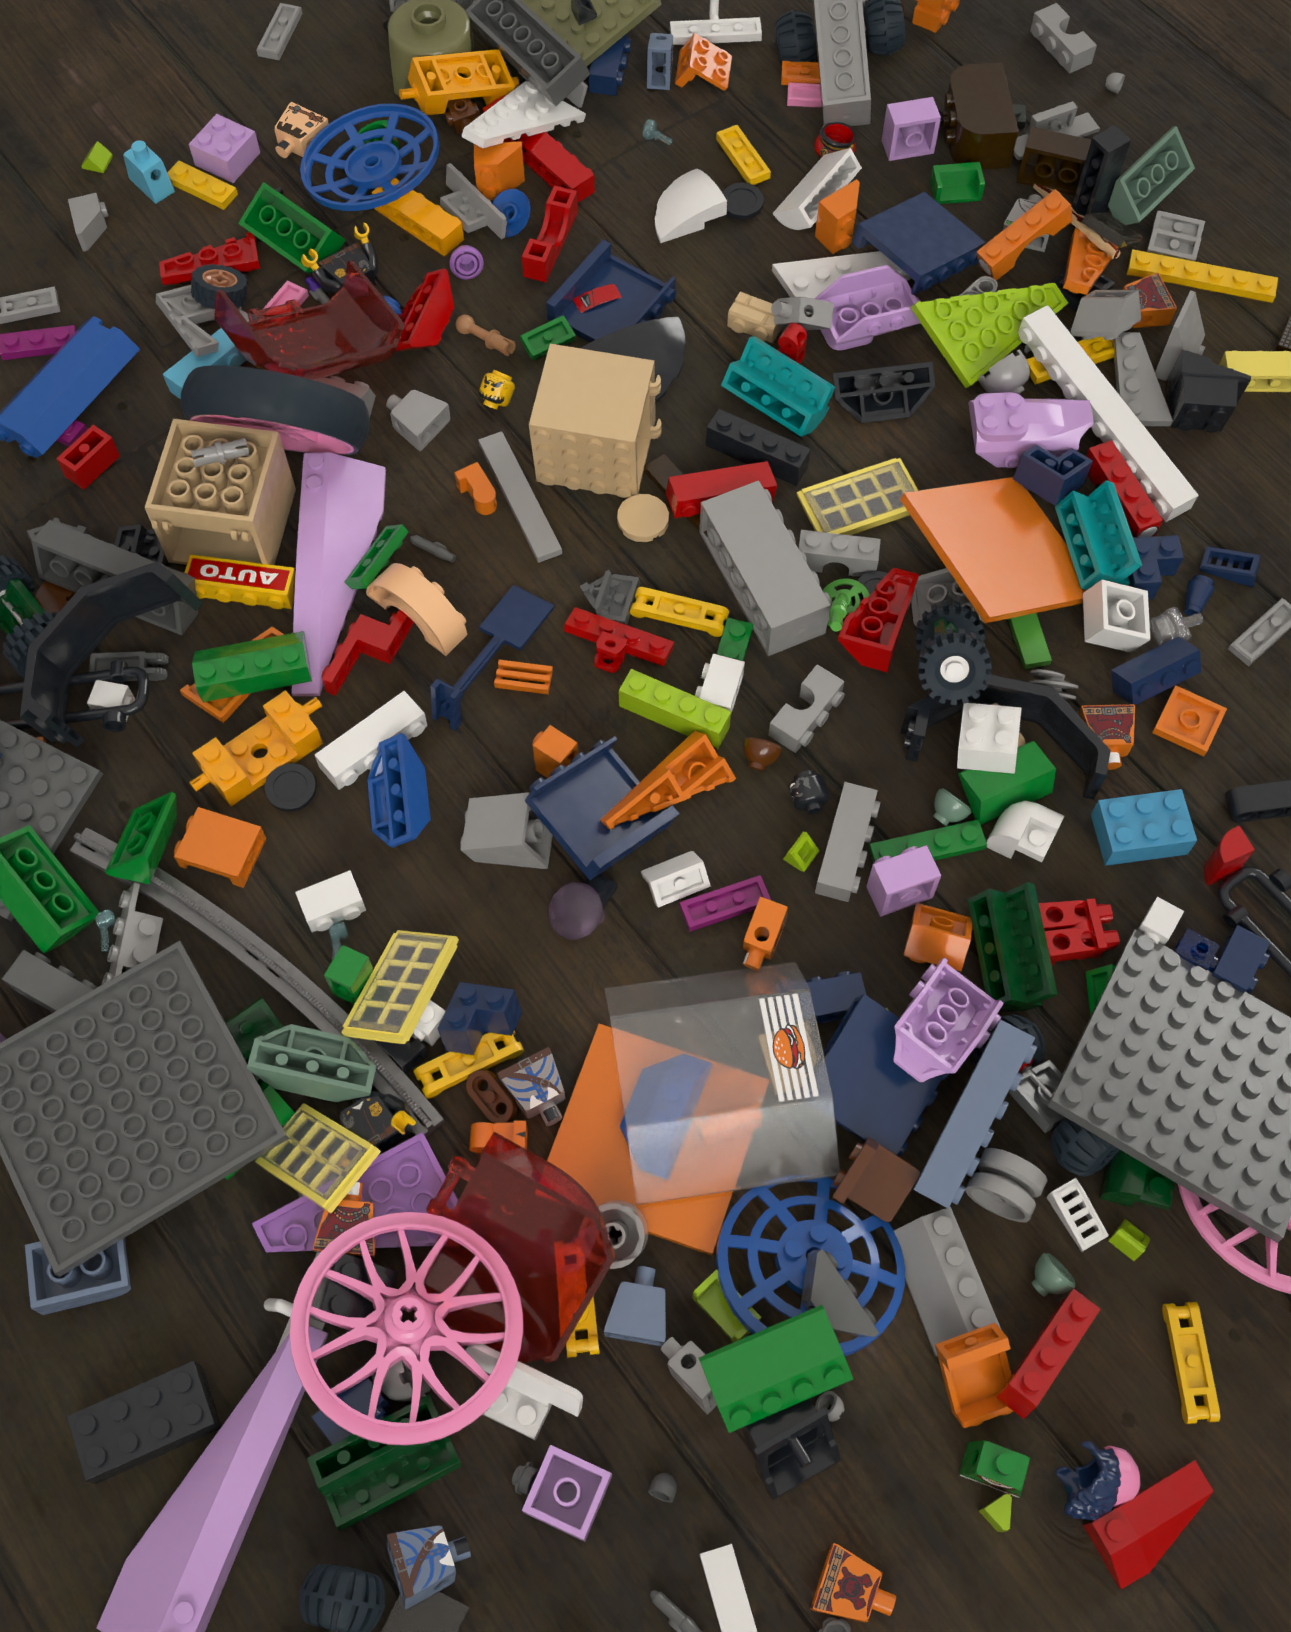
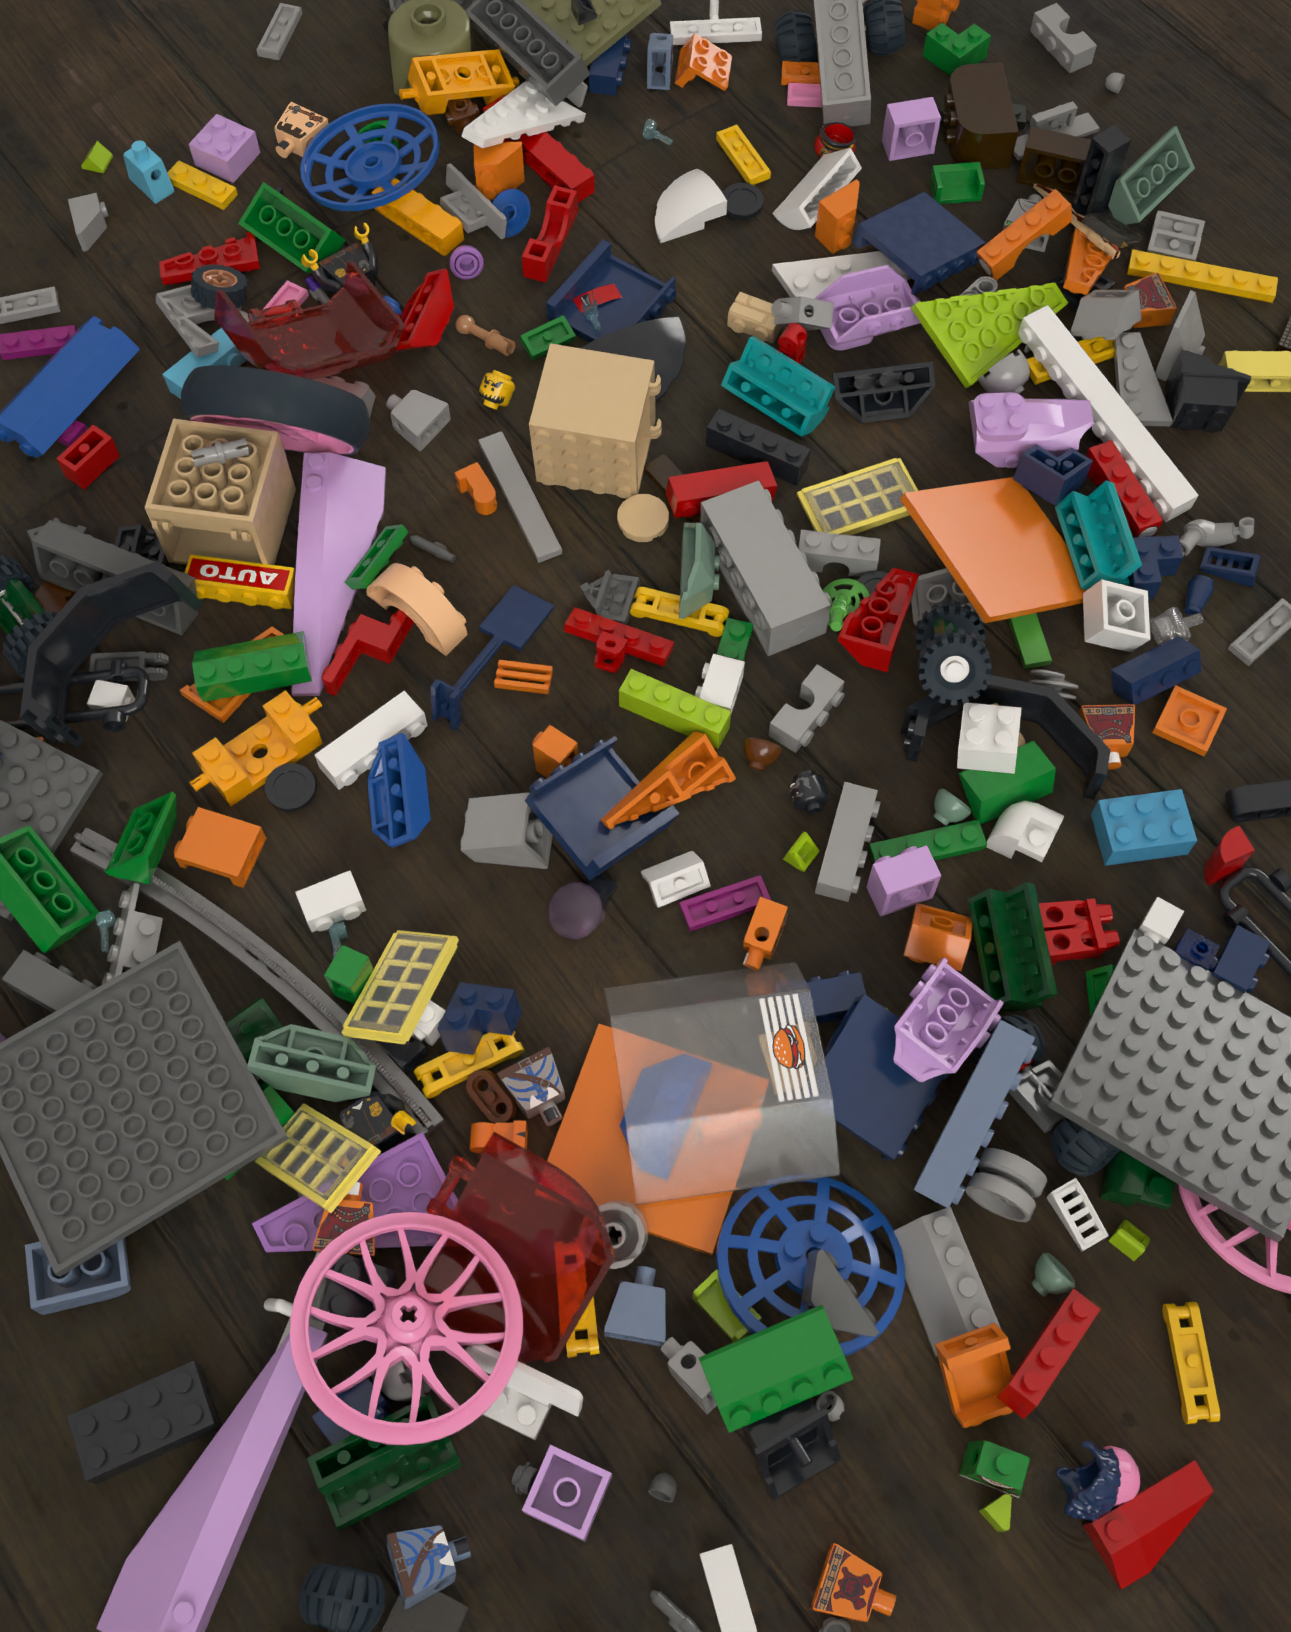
(591, 312): none -> clear light blue hand
(697, 569): none -> sand green wedge
(876, 1179): reddish brown bracket -> none
(950, 50): none -> green brick
(1212, 534): none -> light grey arm

